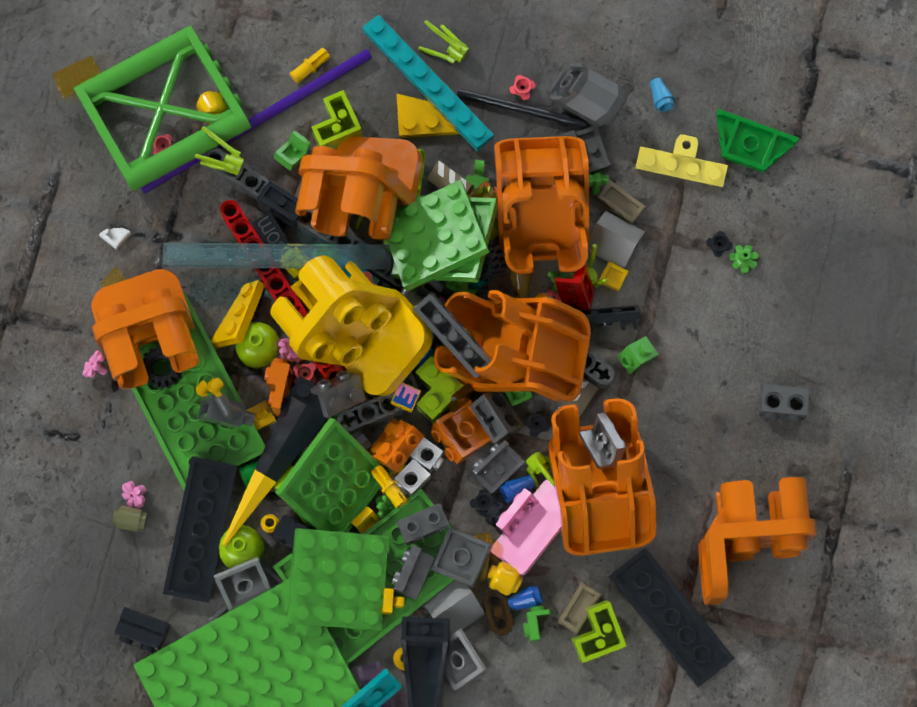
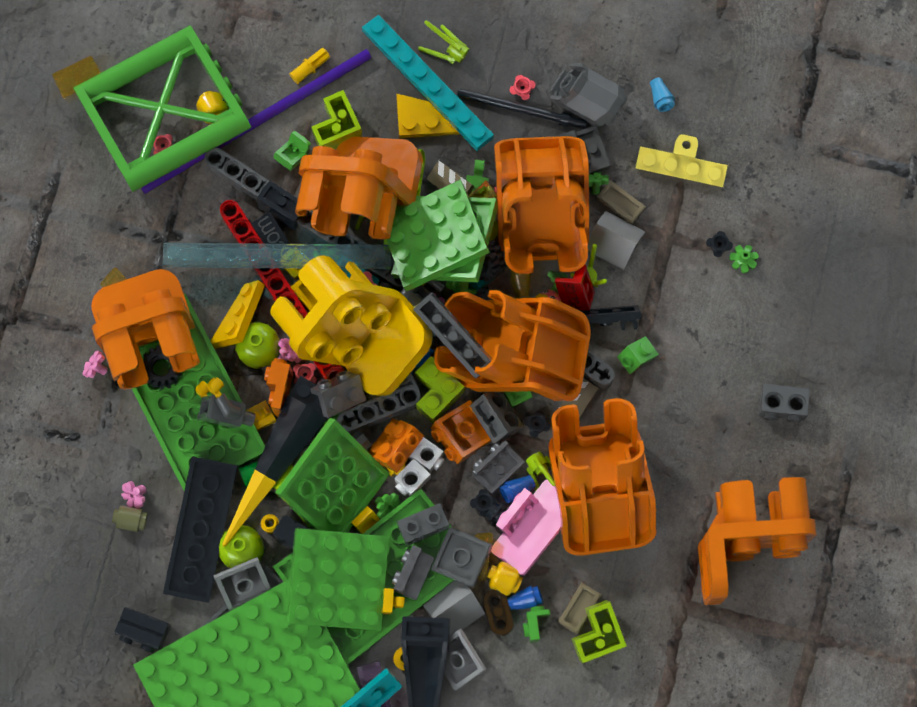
(115, 237): white tile -> none
(231, 163): lime plant -> none
(389, 486): yellow axle -> none
(405, 397): tile -> none
(460, 397): dark brown tile -> none
(603, 442): flat silver bracket -> none
(615, 276): yellow tile -> none
(671, 617): black plate -> none
(751, 142): green wing -> none

